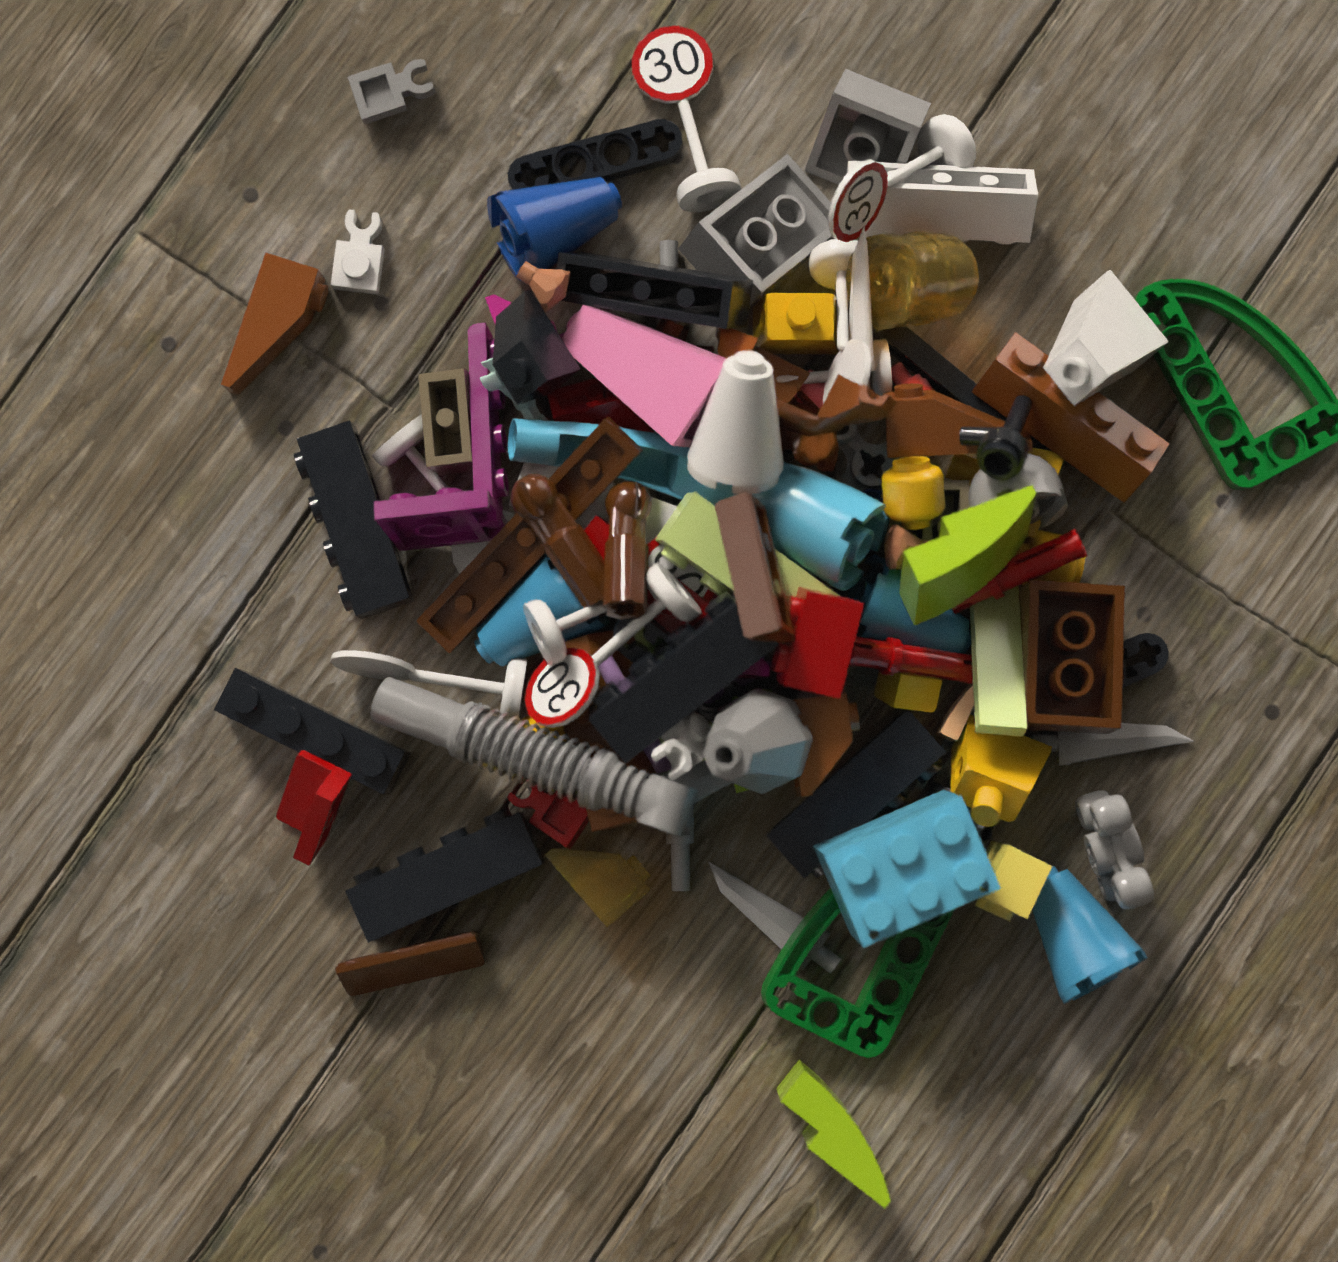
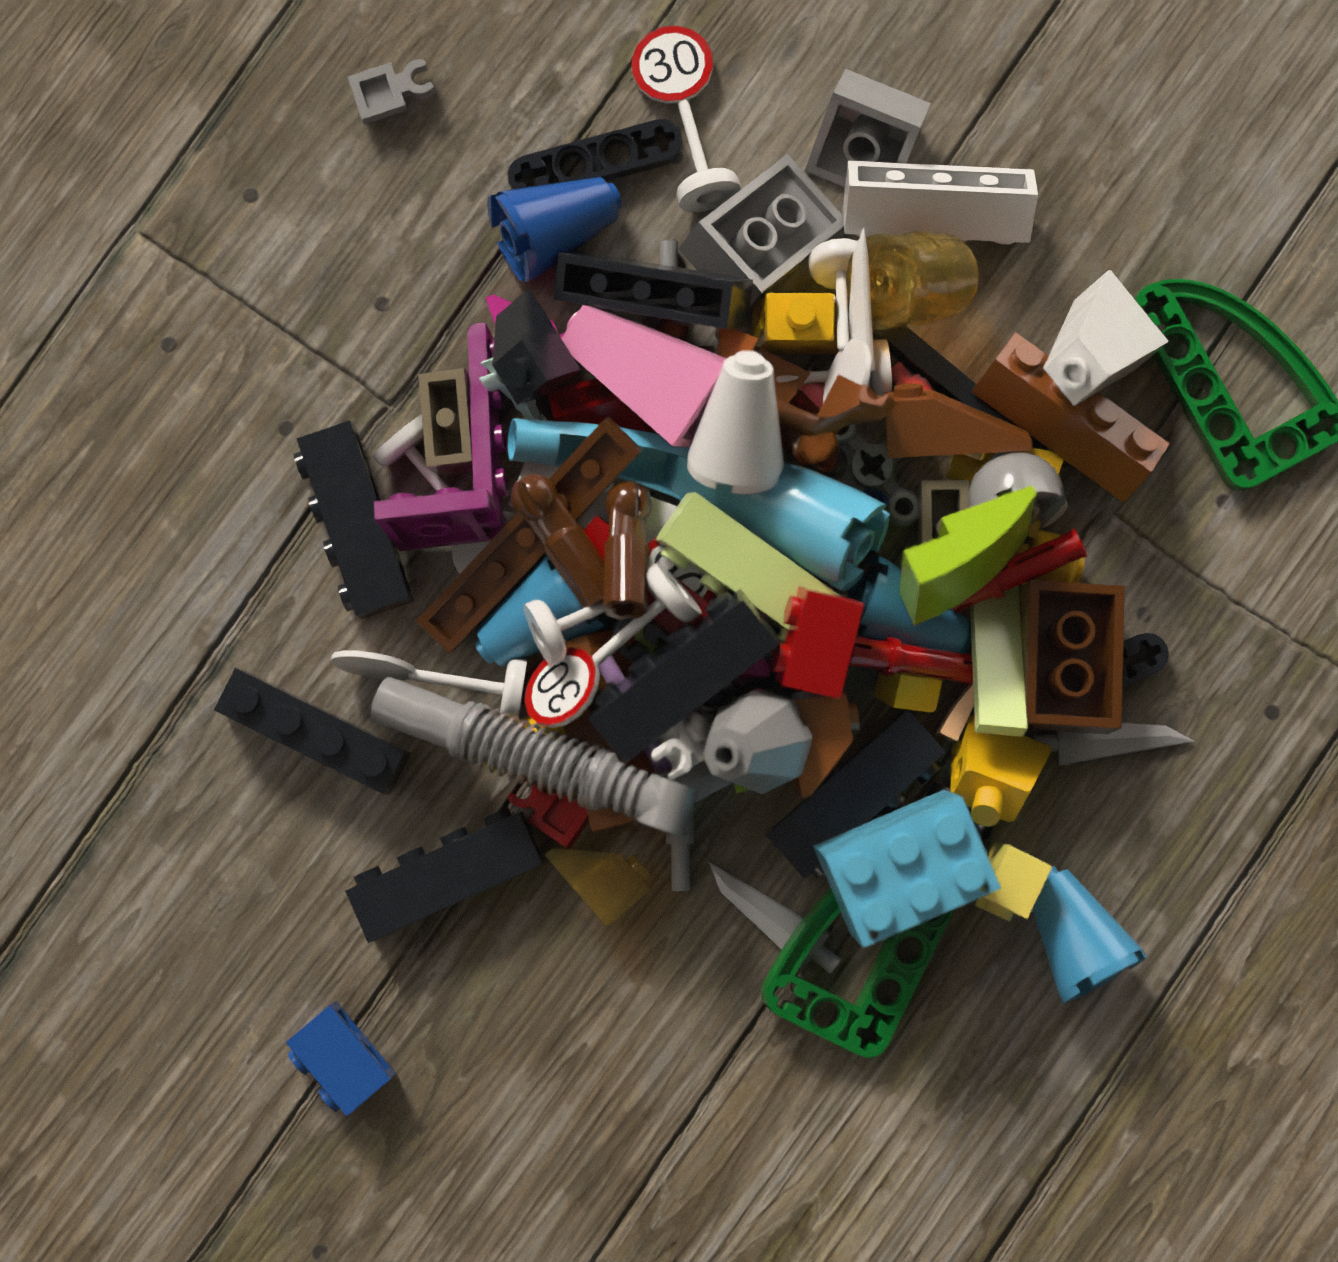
(276, 314): dark orange slope -> none
(312, 802): red panel -> none
(339, 1059): none -> blue brick
(358, 261): white plate -> none
(411, 963): reddish brown slope -> none
(547, 284): nougat rock -> none
(754, 569): reddish brown slope -> none
(832, 1131): lime slope -> none
(864, 188): white piece -> none
(897, 541): nougat rock -> none
(913, 492): yellow head -> none
(1001, 449): black piece -> none
(1114, 849): light grey gear -> none

